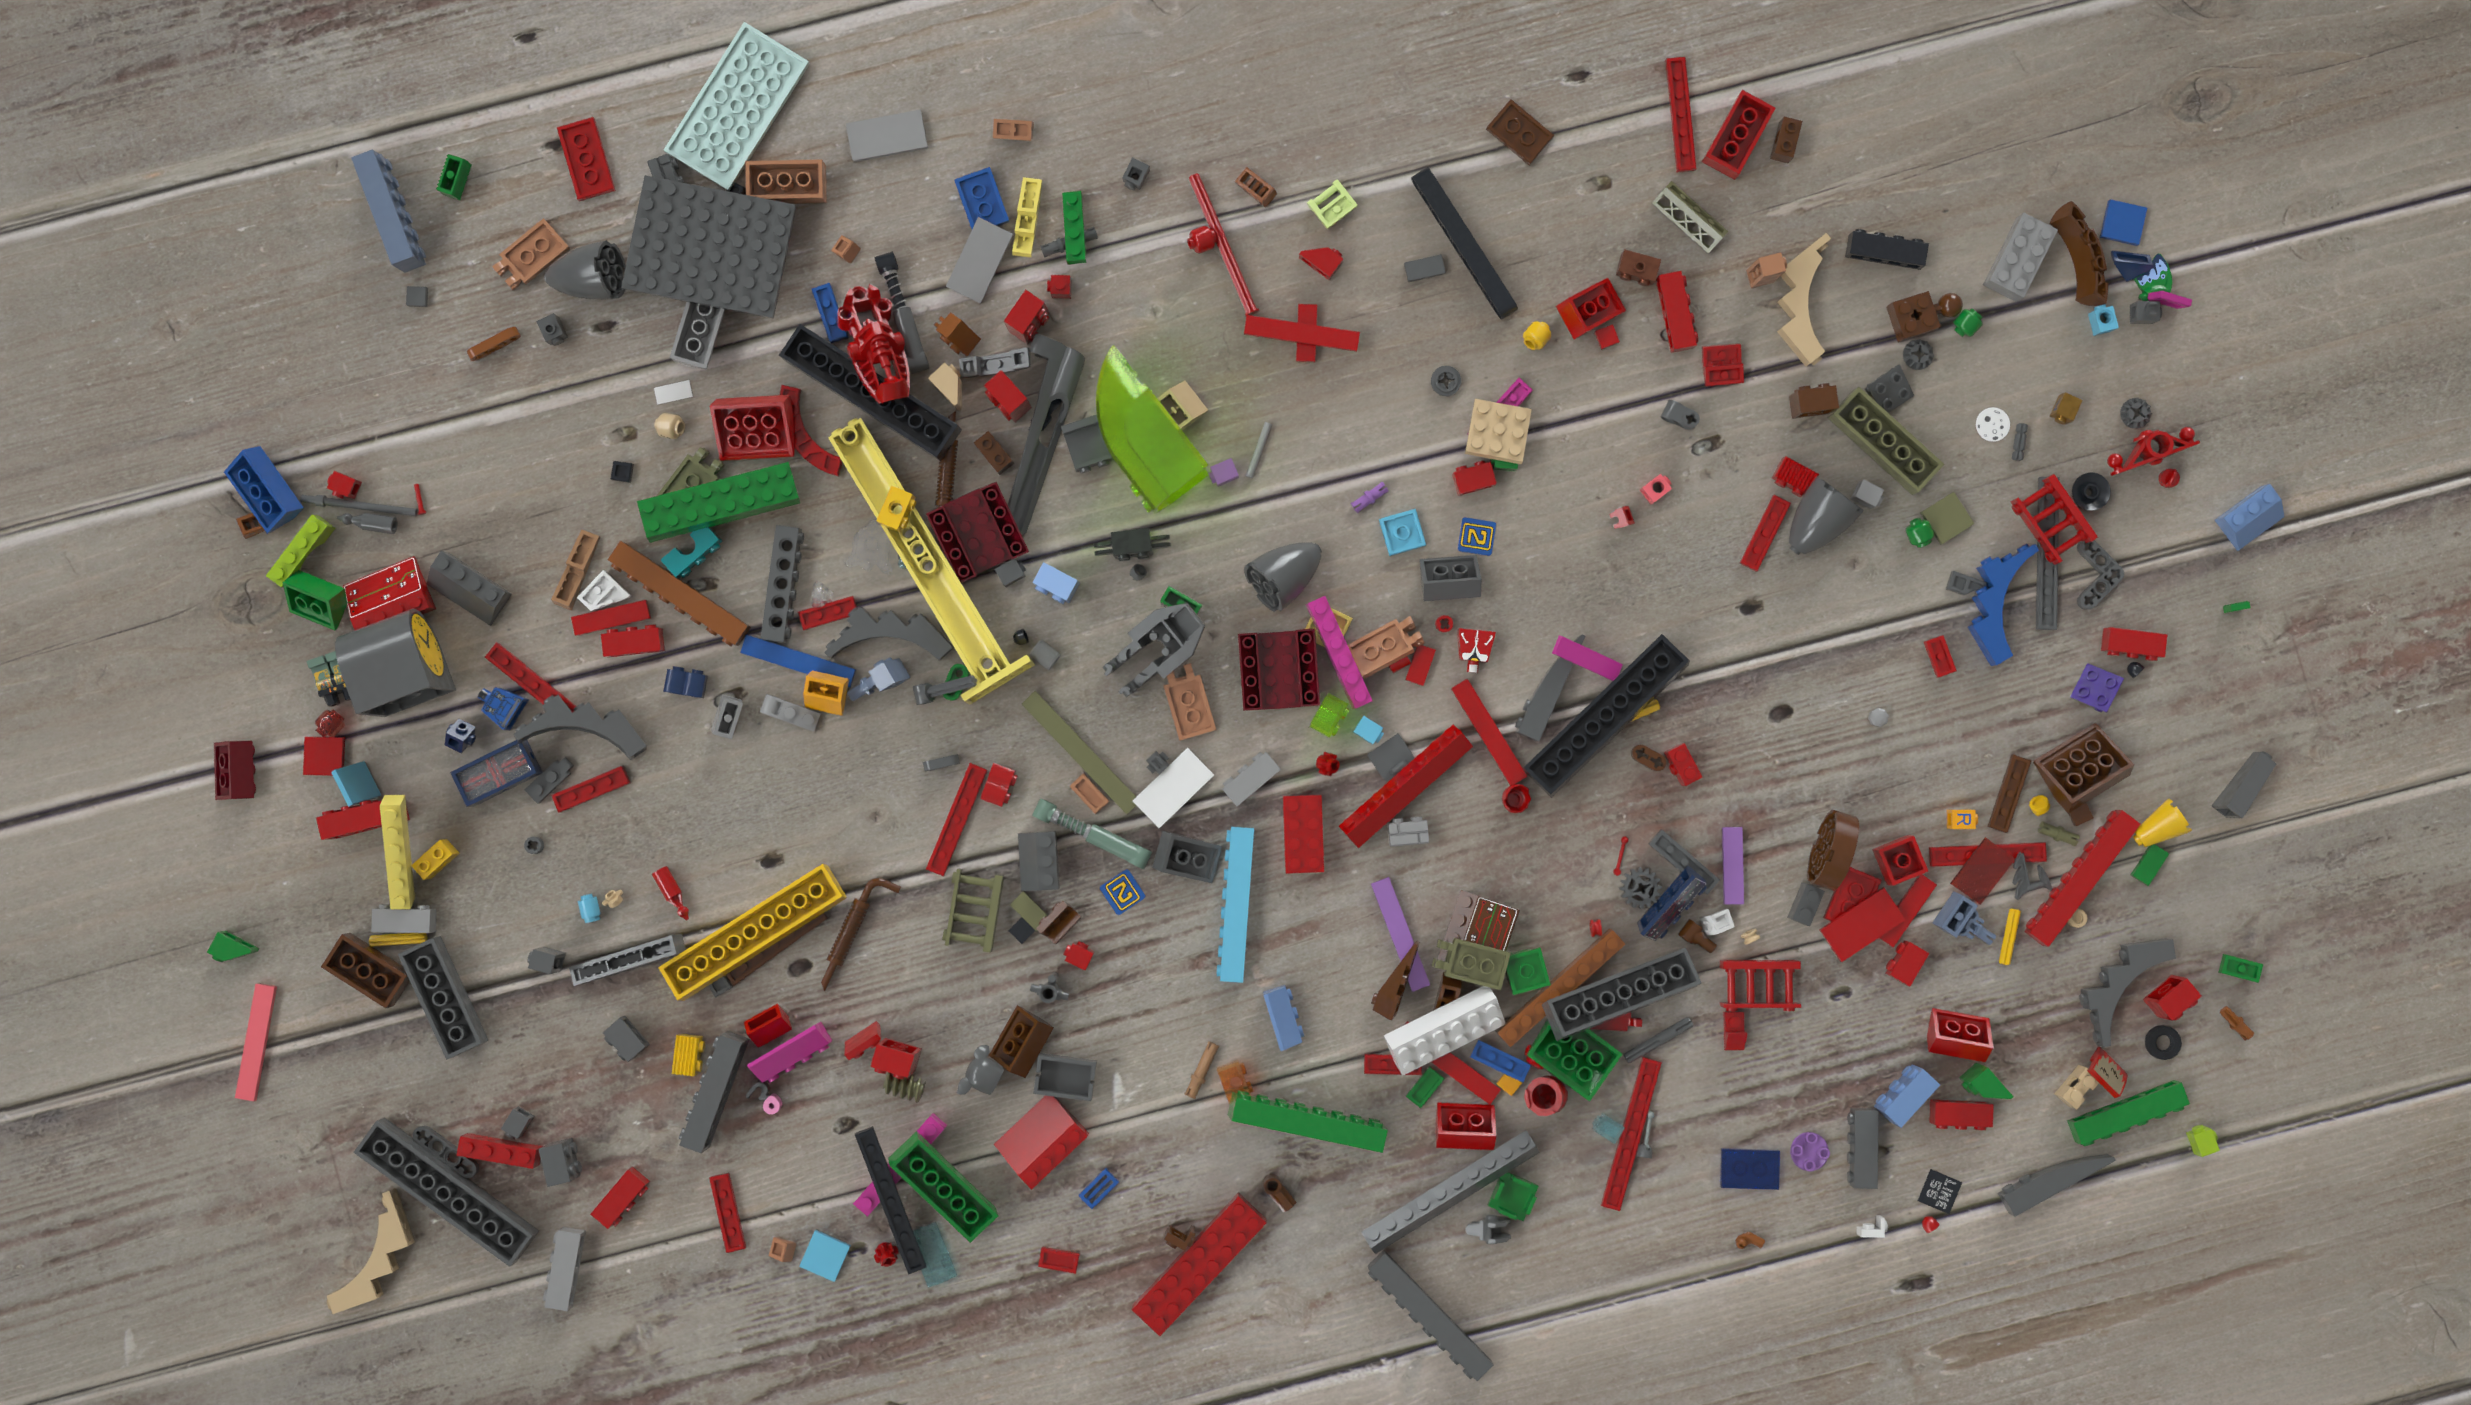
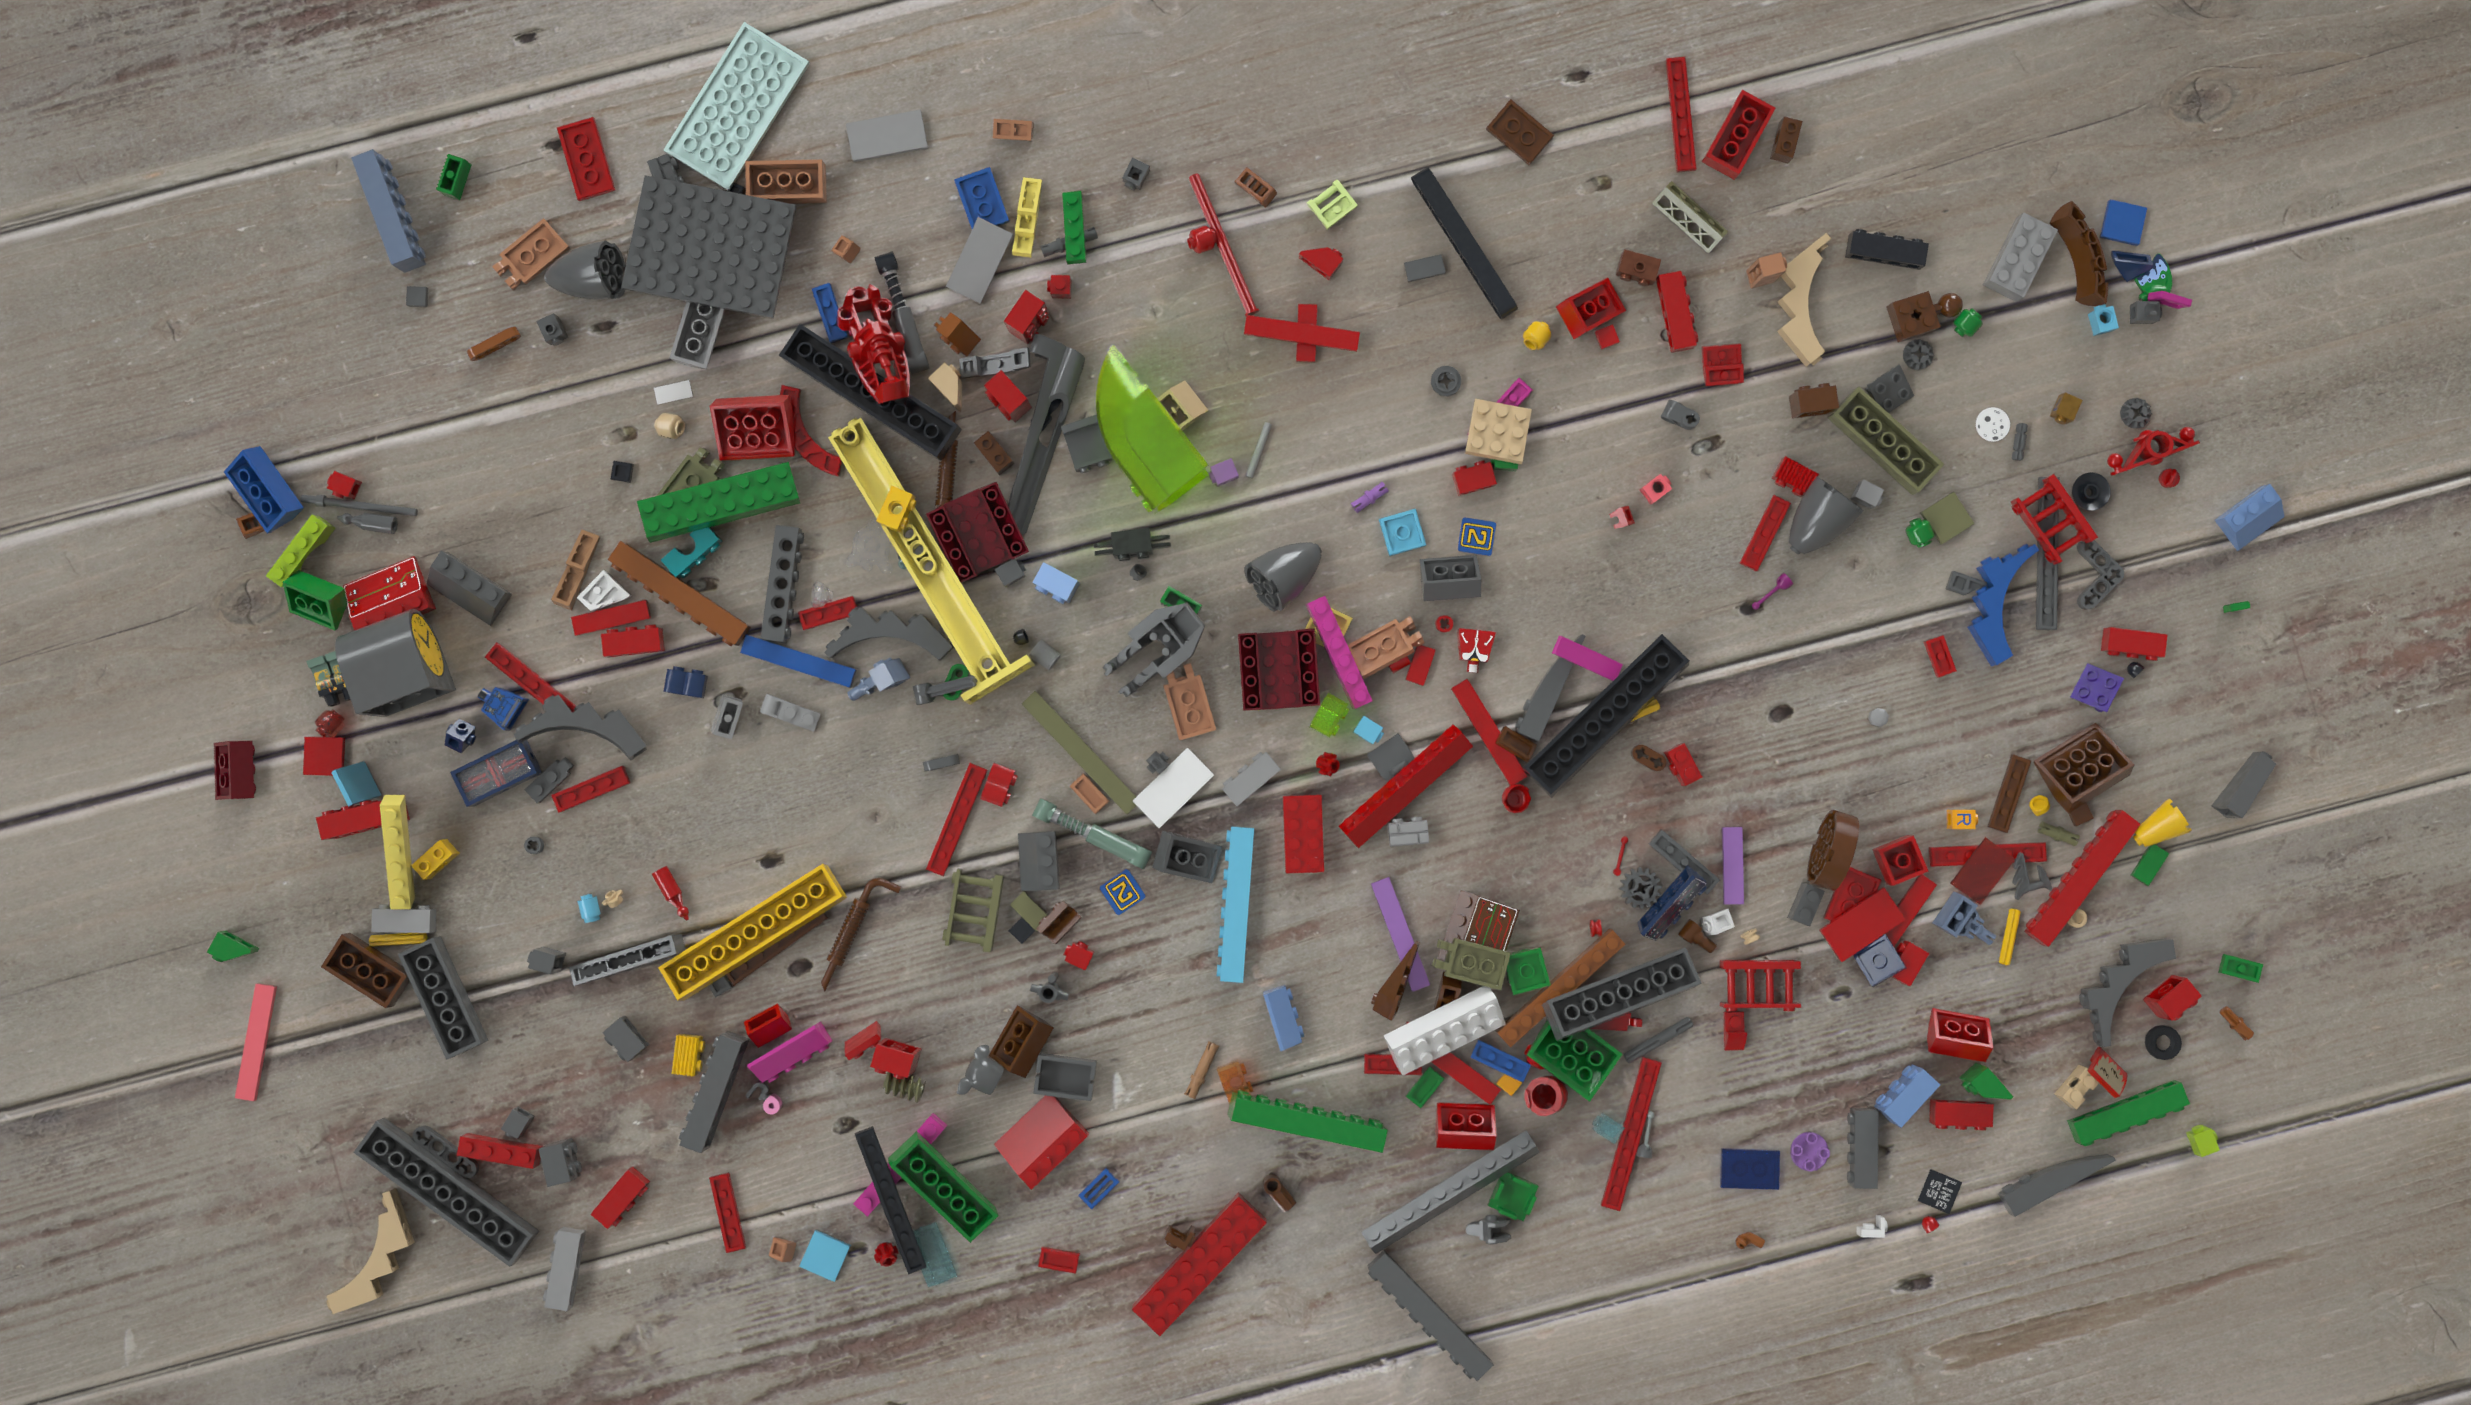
(419, 500): red piece -> none
(825, 692): light orange slope -> none
(1516, 744): none -> reddish brown tile
(1783, 582): none -> magenta hinge
(1879, 961): none -> tile

